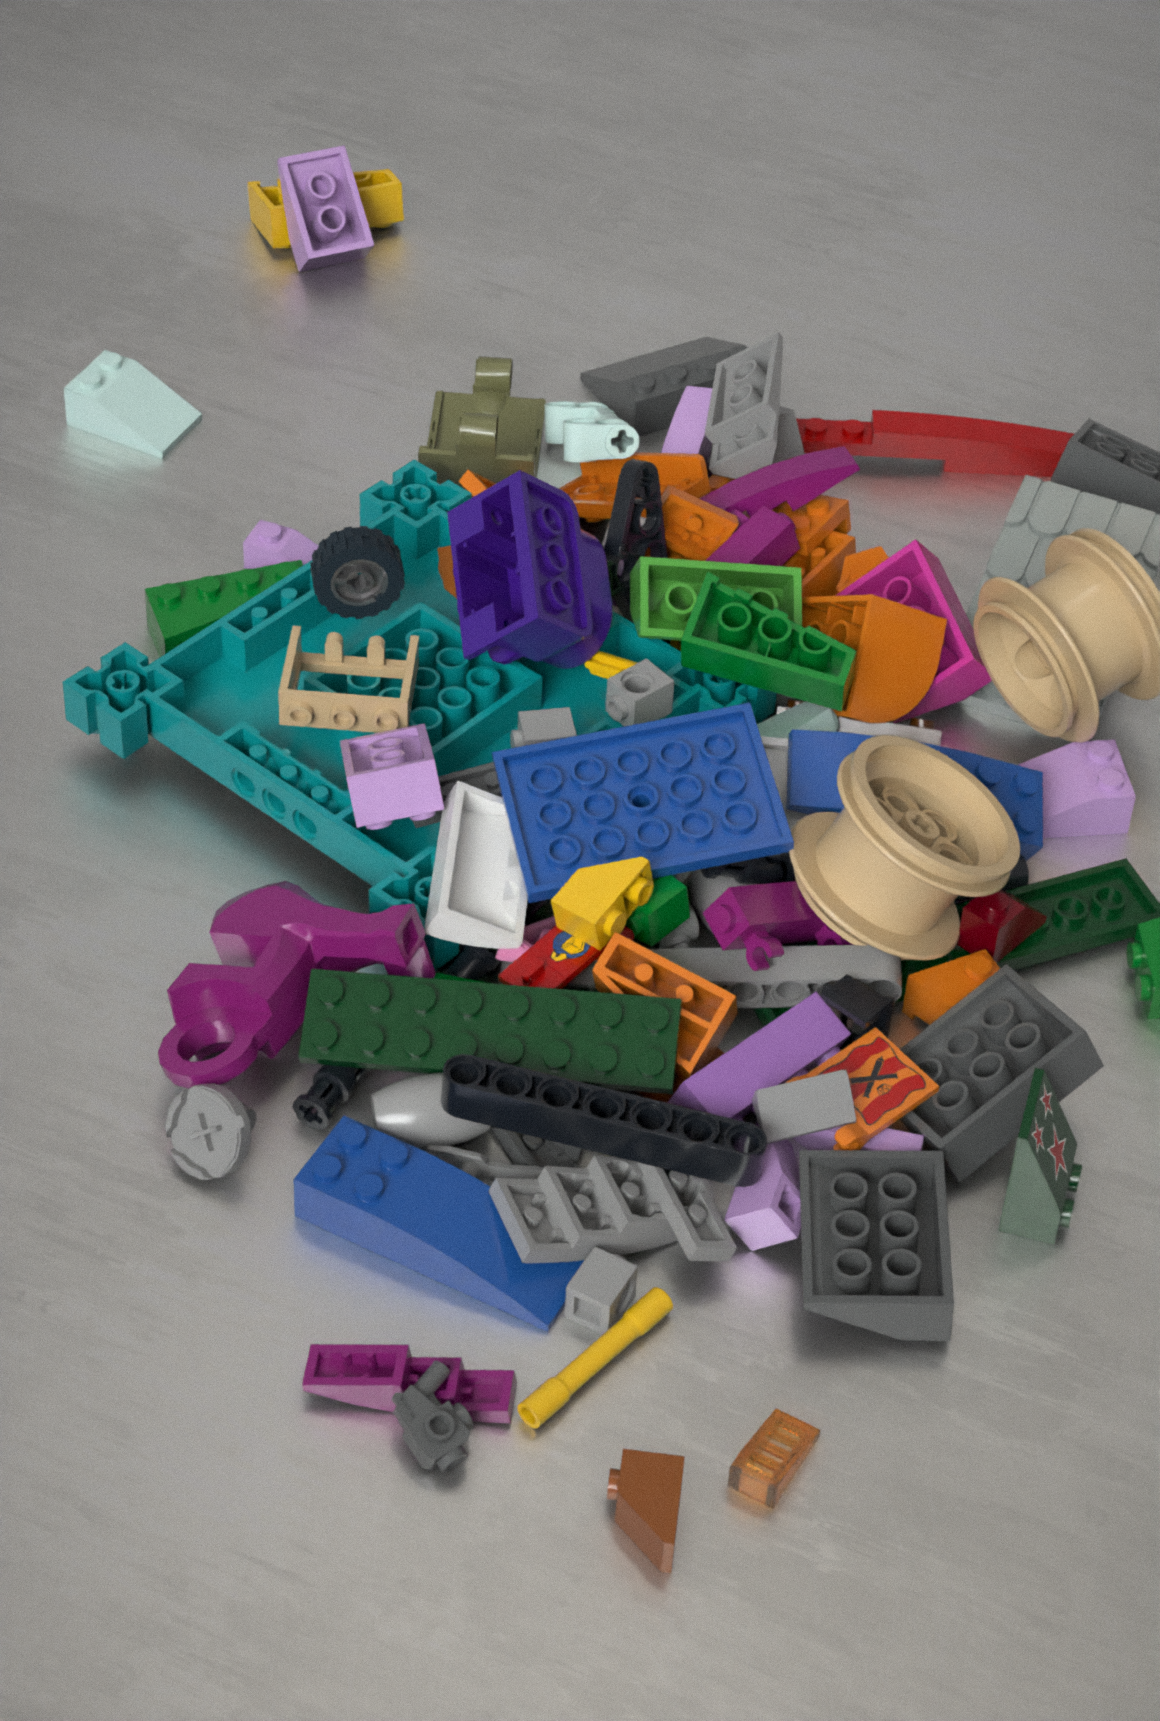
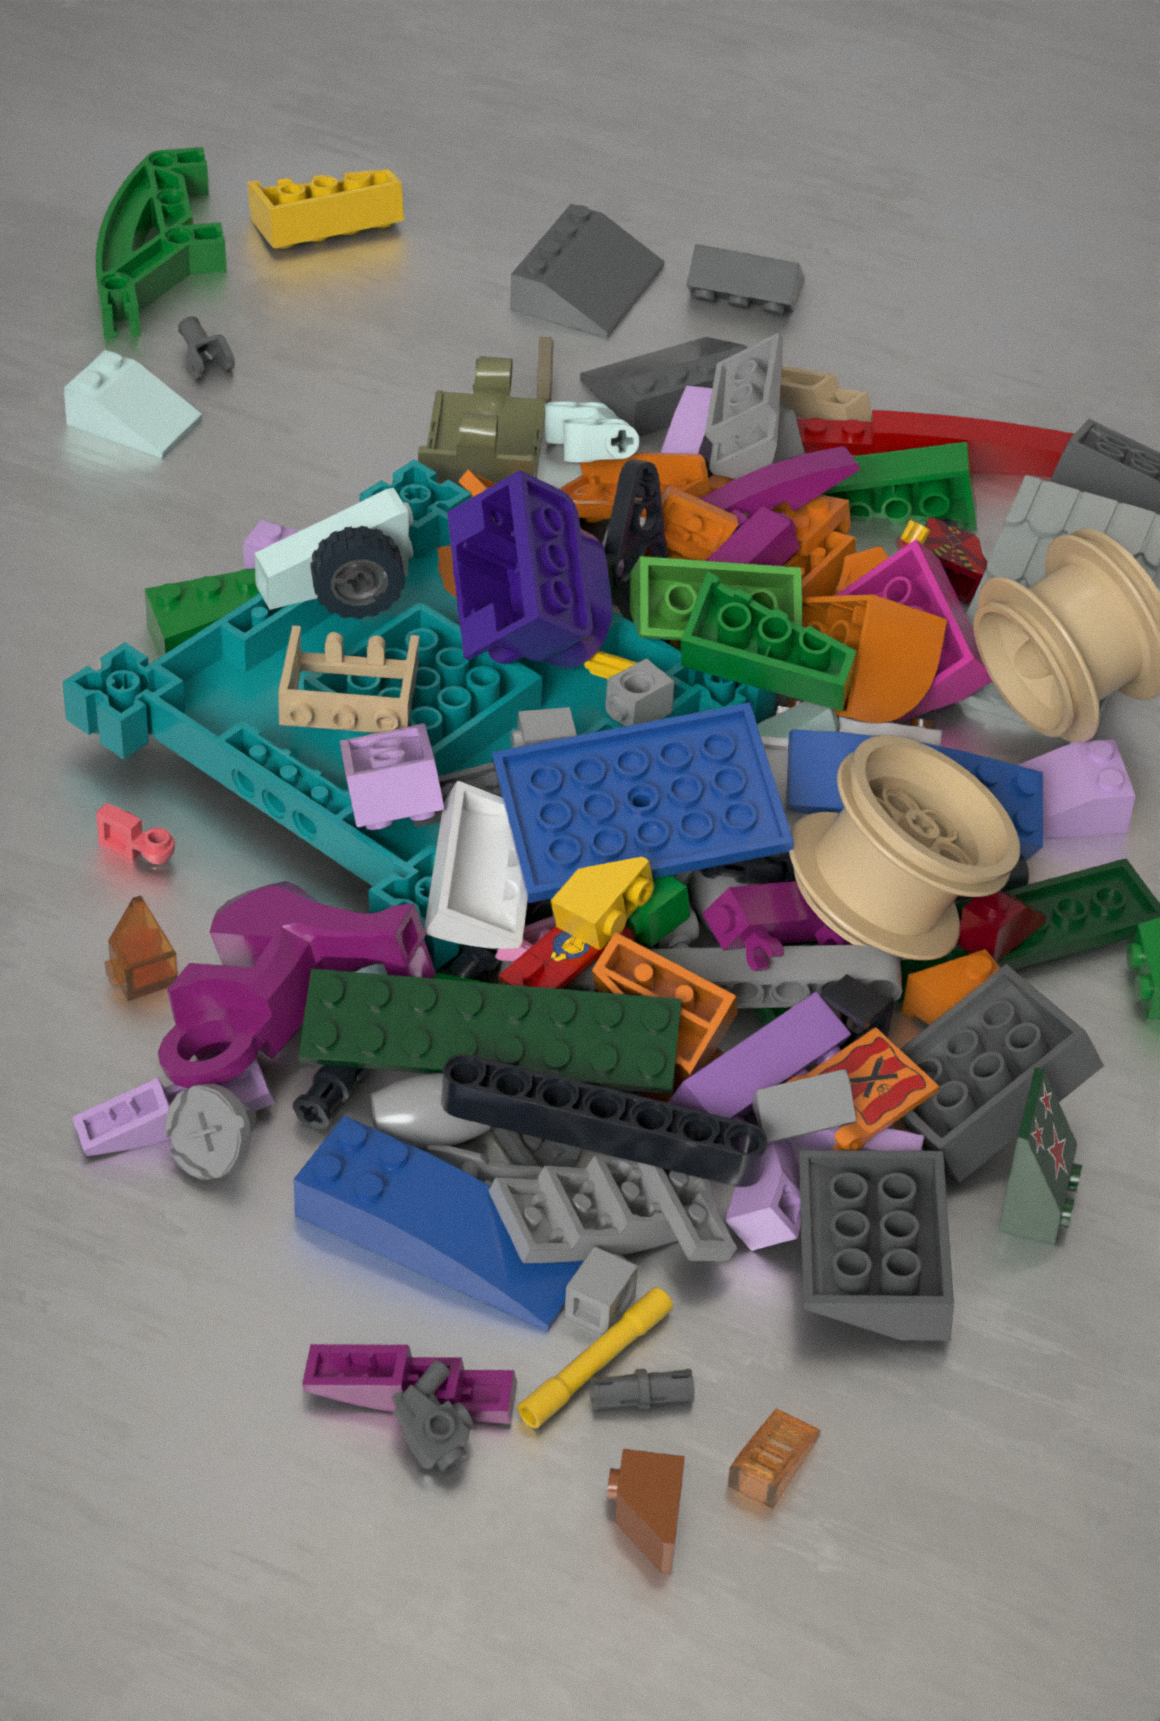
(123, 834): none -> coral plate
(140, 953): none -> clear orange slope
(141, 1113): none -> lavender slope
(156, 197): none -> green piece
(204, 348): none -> dark grey piece
(284, 567): none -> light aqua slope
(323, 209): lavender slope -> none
(545, 368): none -> dark tan tile
(583, 273): none -> dark grey slope
(642, 1389): none -> dark grey pin
(744, 279): none -> dark grey slope
(819, 396): none -> tan slope
(912, 486): none -> green wedge
(956, 549): none -> torso

